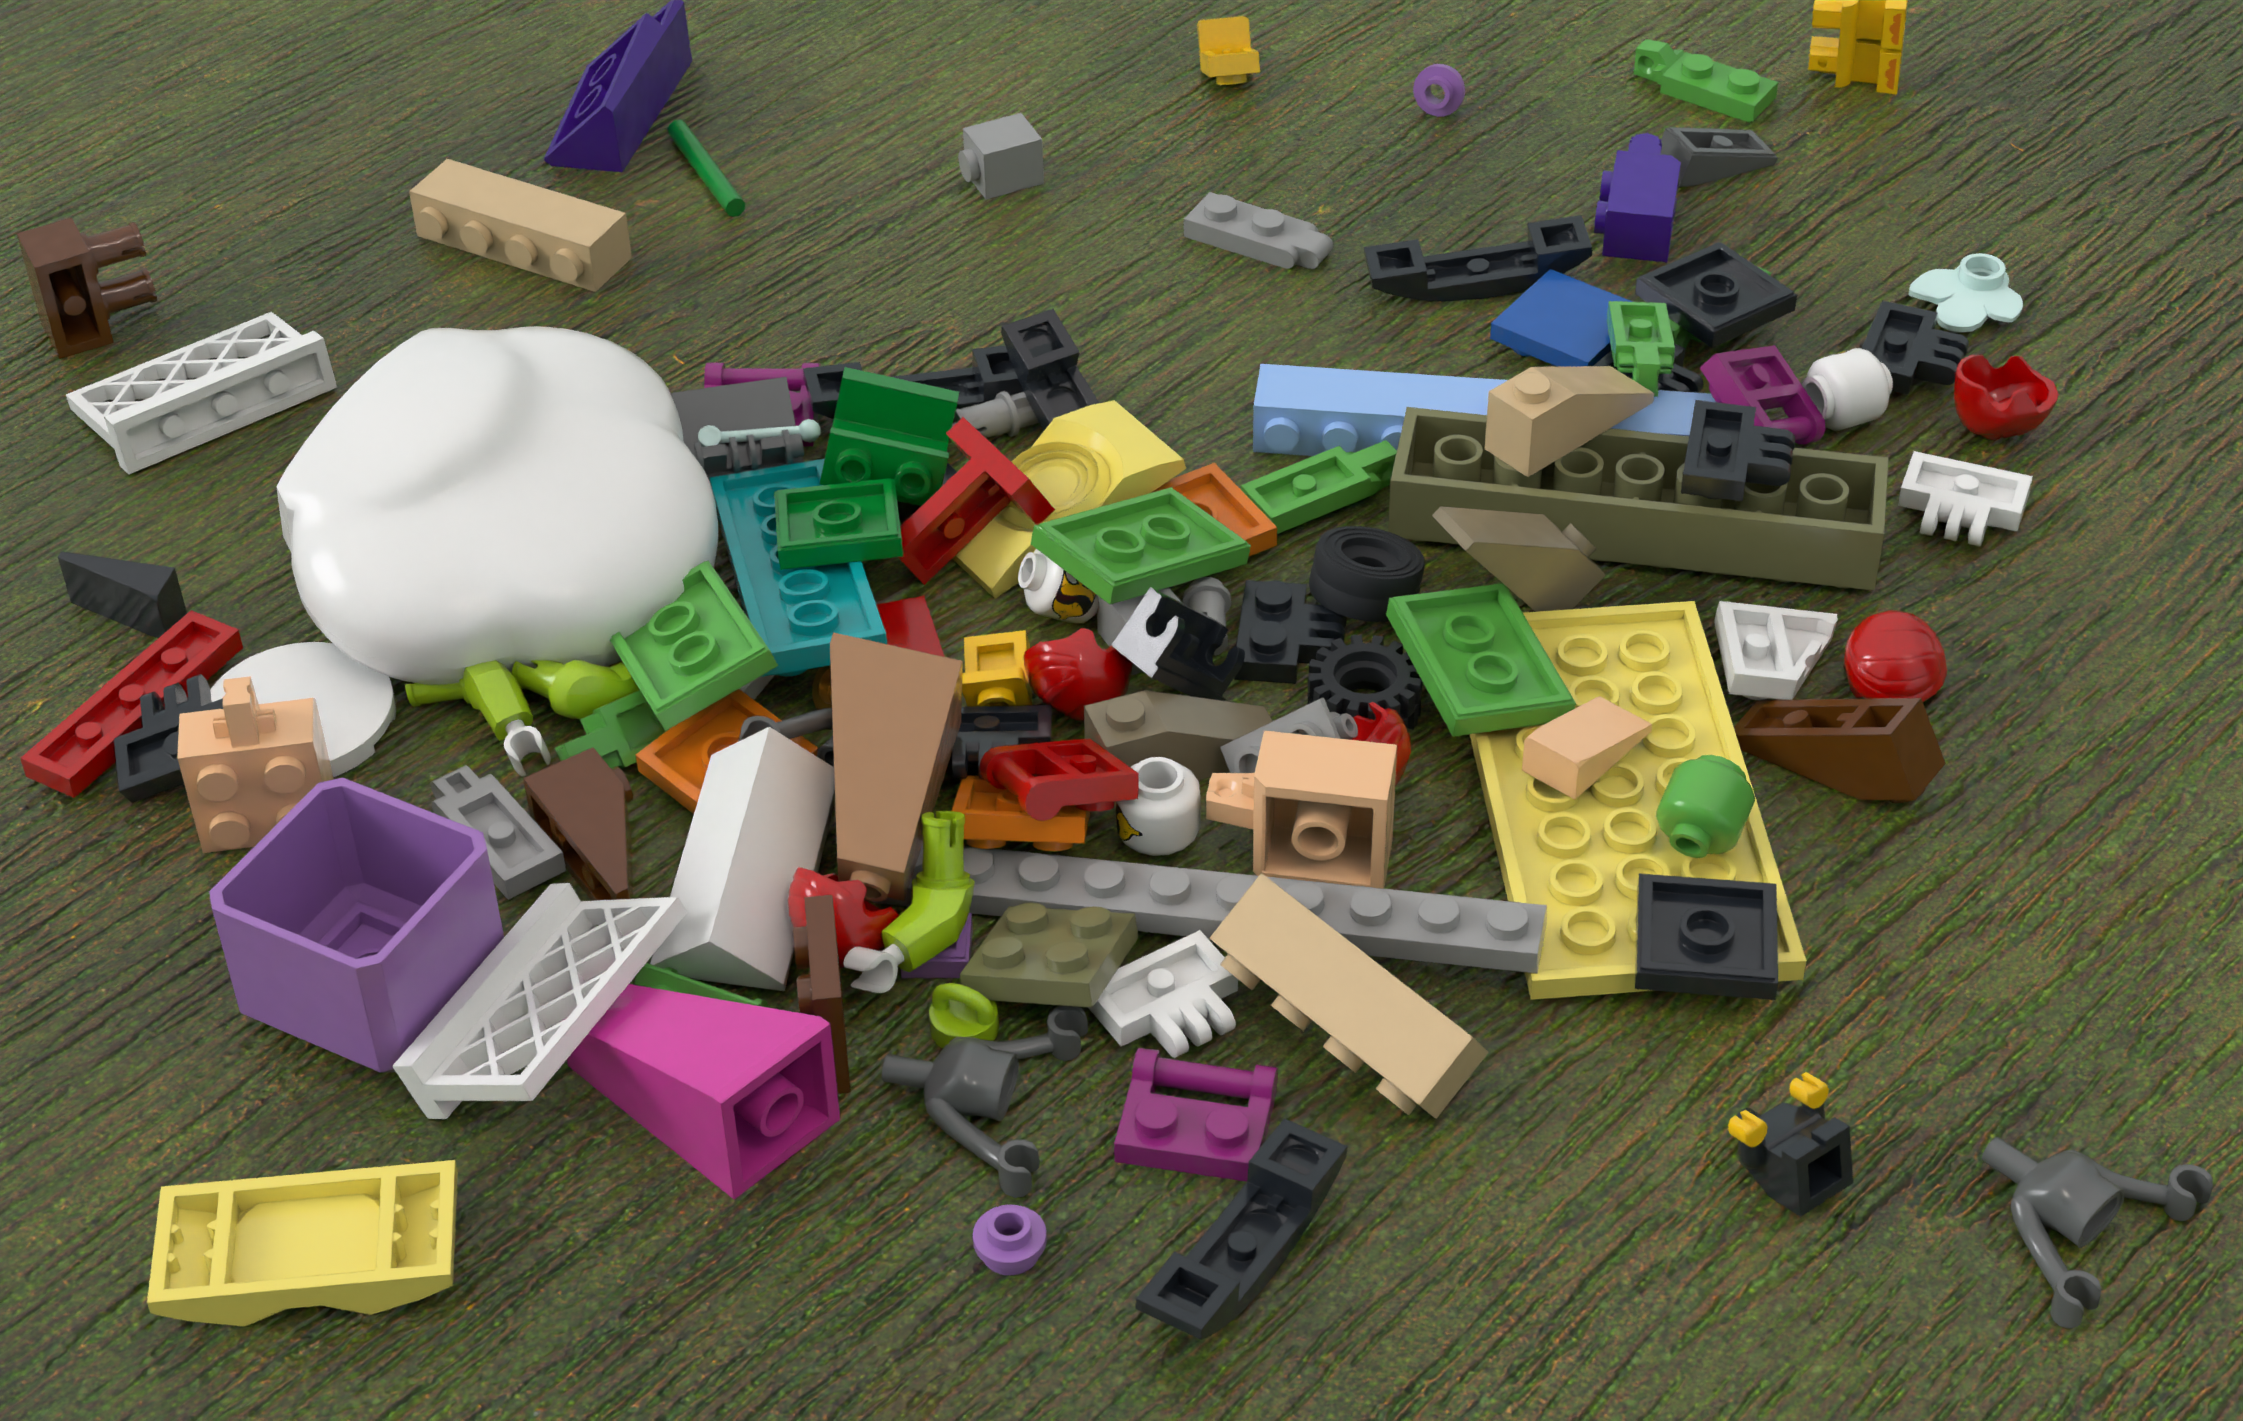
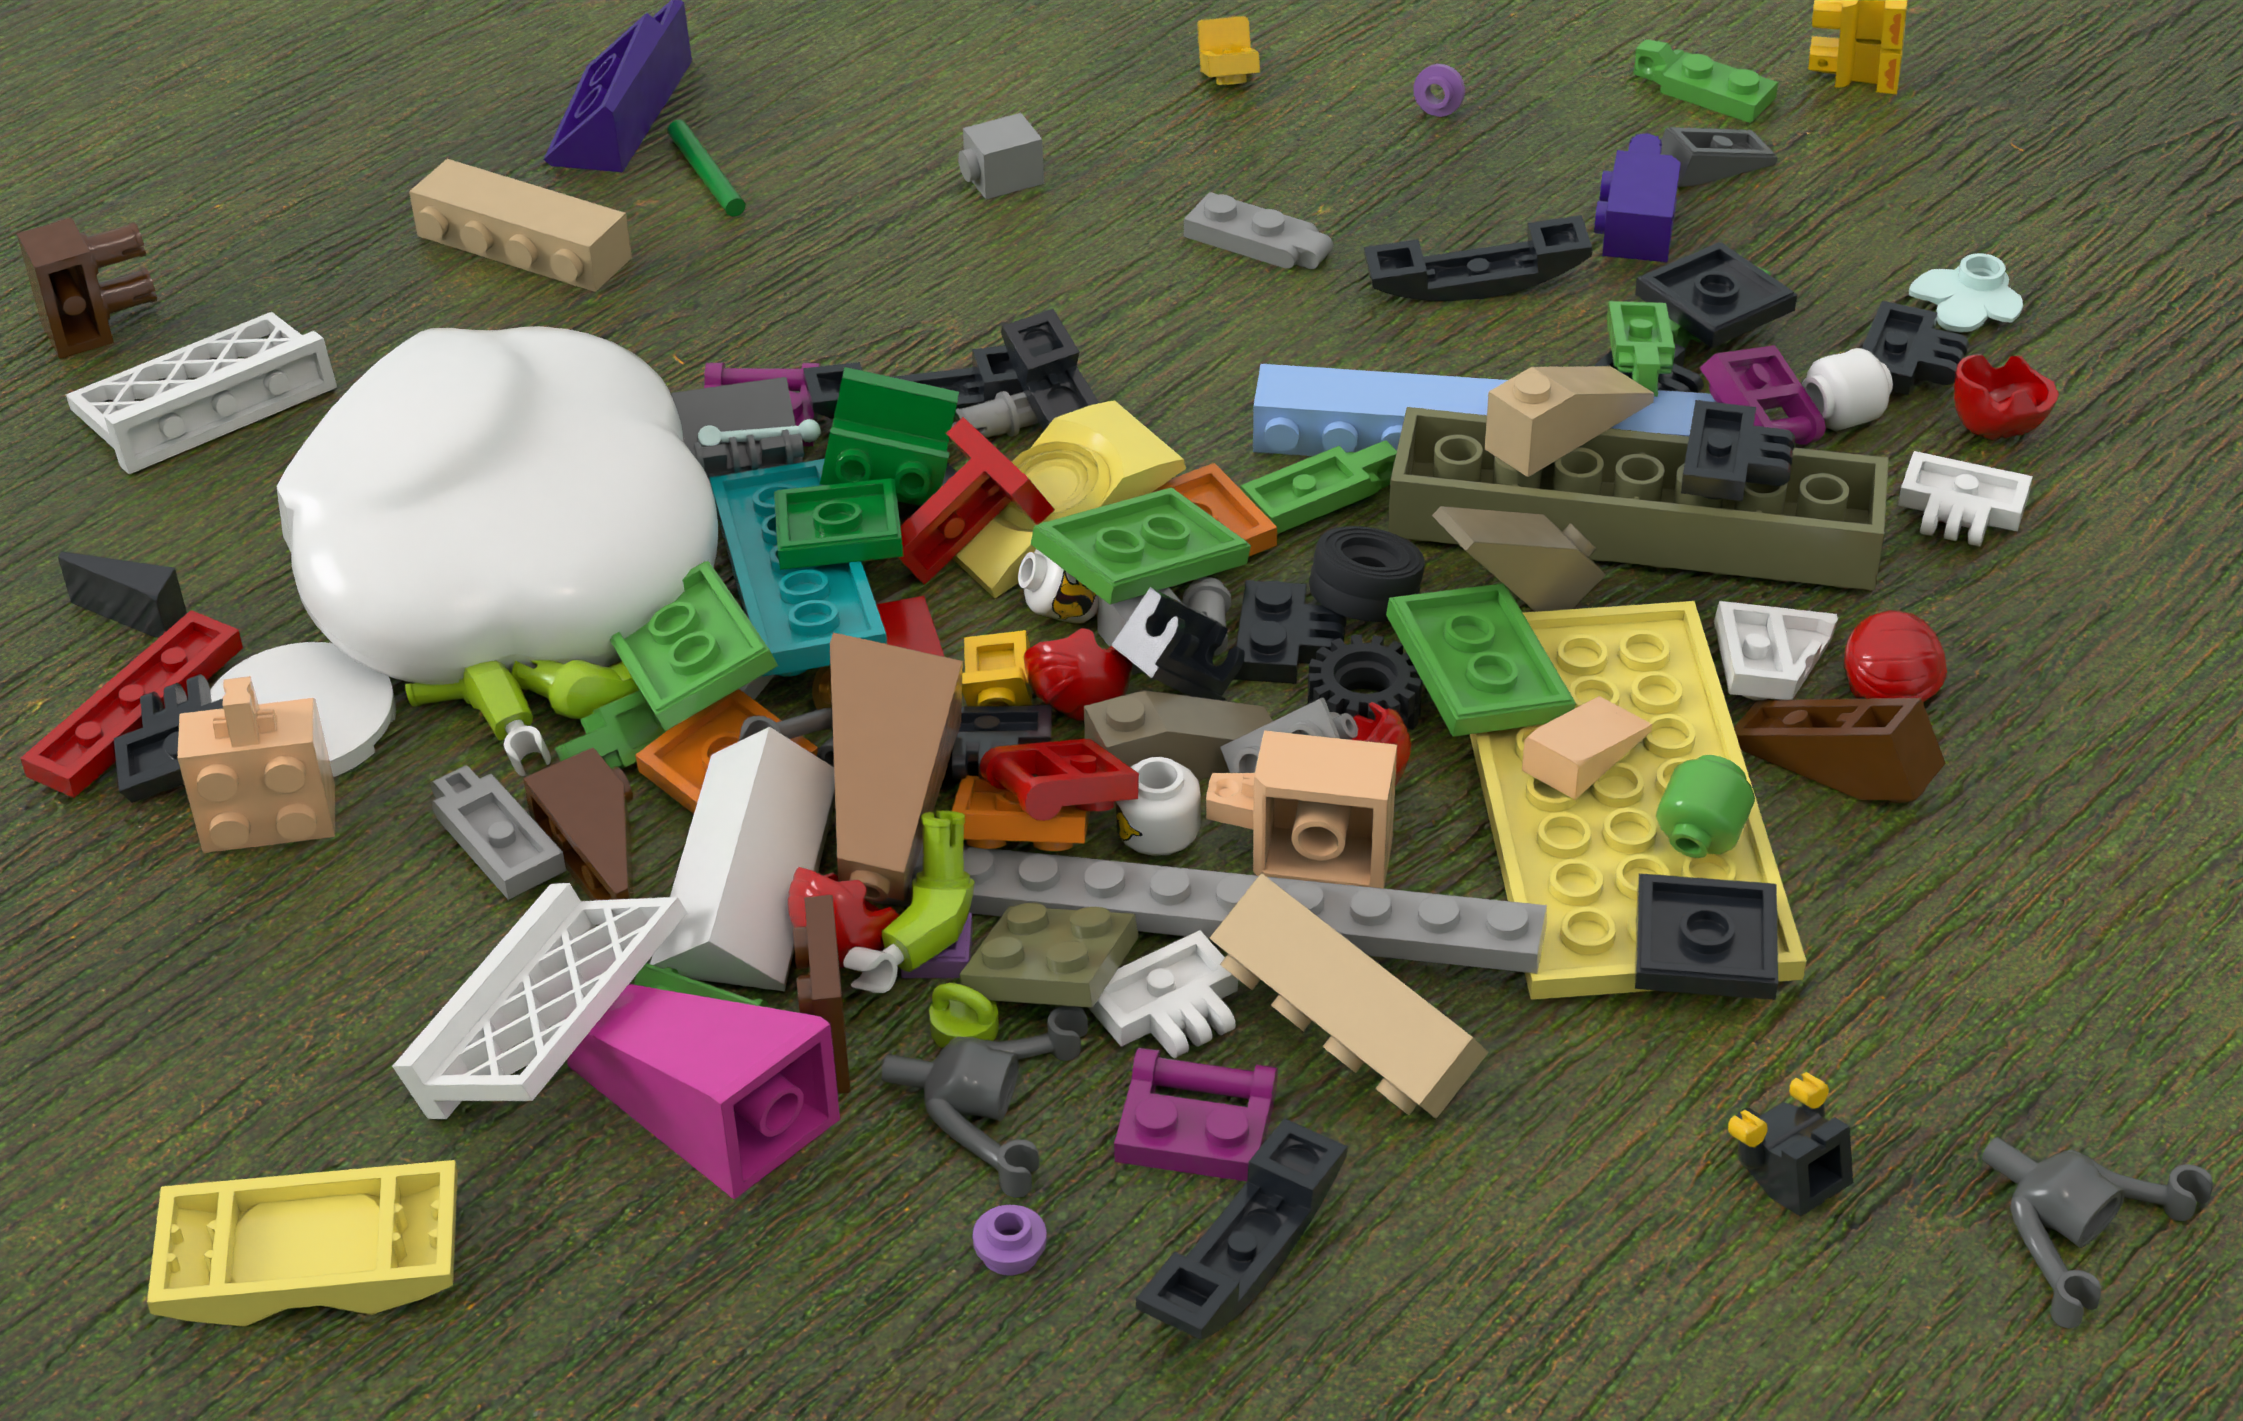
(356, 921): medium lavender plate -> none
(1557, 322): blue tile -> none

